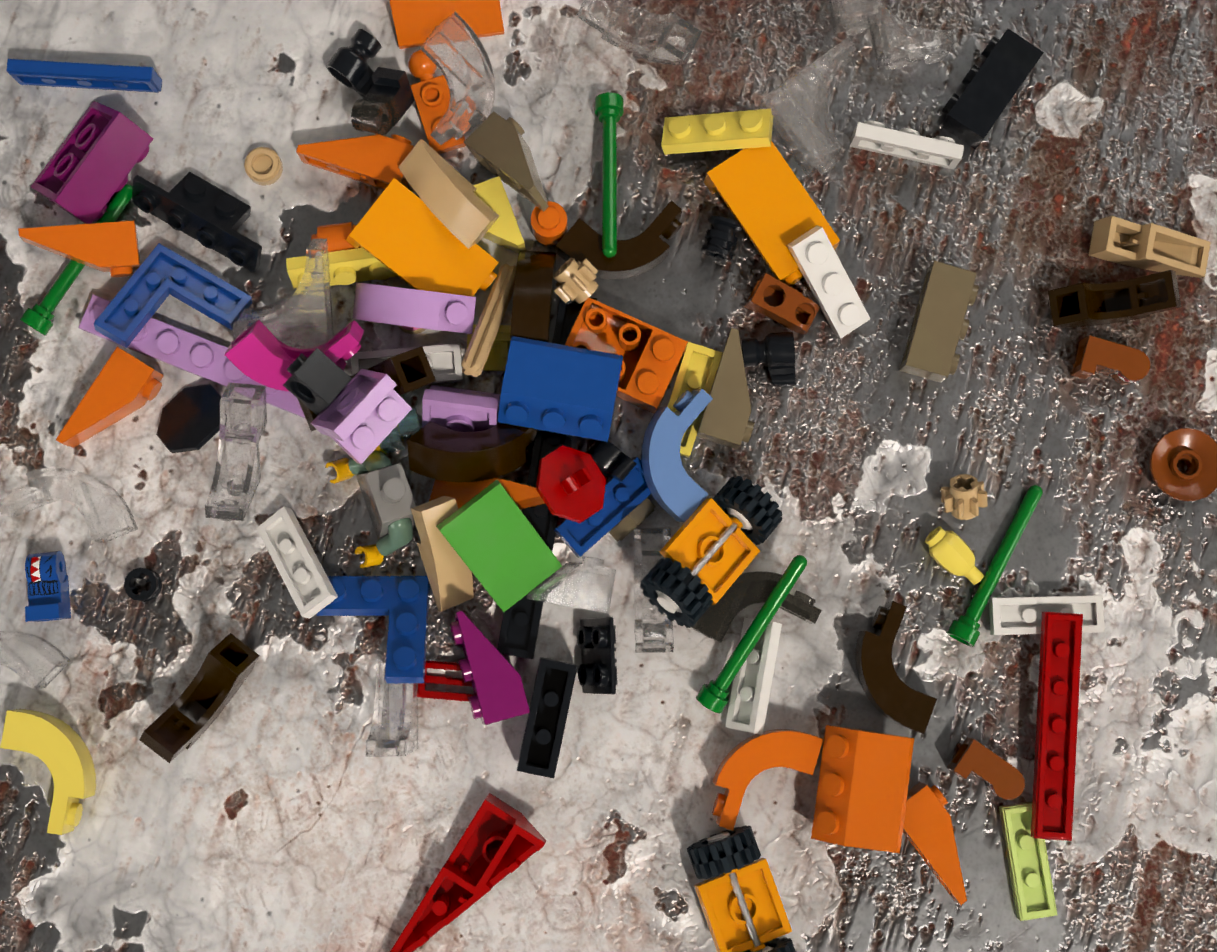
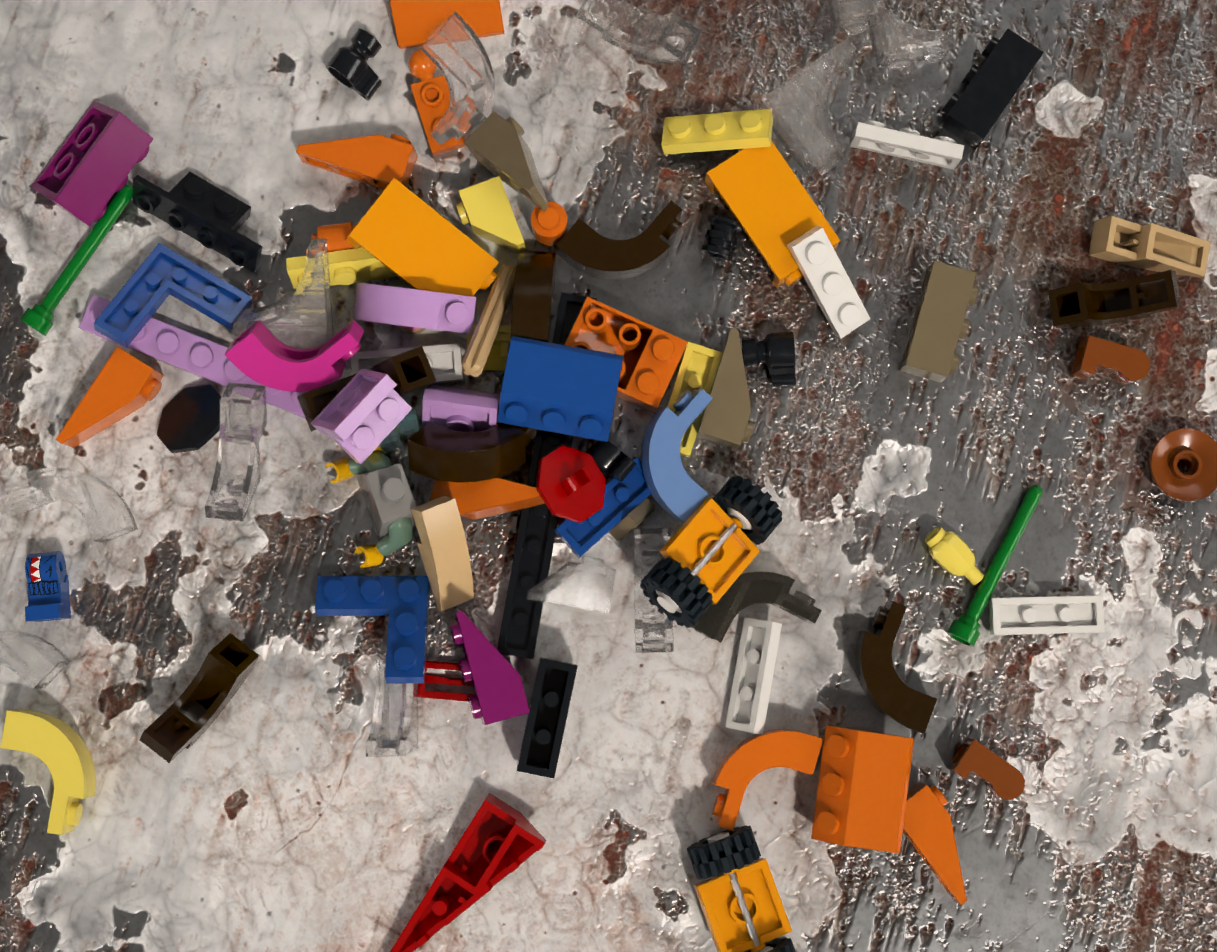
(84, 75): blue tile -> none
(101, 246): orange slope -> none
(140, 573): black bush -> none
(263, 166): tan tile -> none
(297, 562): white plate -> none
(316, 380): black brick -> none
(383, 103): leg -> none
(447, 194): tan slope -> none
(499, 545): bright green tile -> none
(575, 280): tan gear -> none
(598, 668): black hinge -> none
(609, 109): green piece -> none
(715, 694): green piece -> none
(782, 304): dark orange leg -> none
(964, 497): tan gear -> none
(1027, 864): yellowish green tile -> none
(1056, 726): red tile -> none

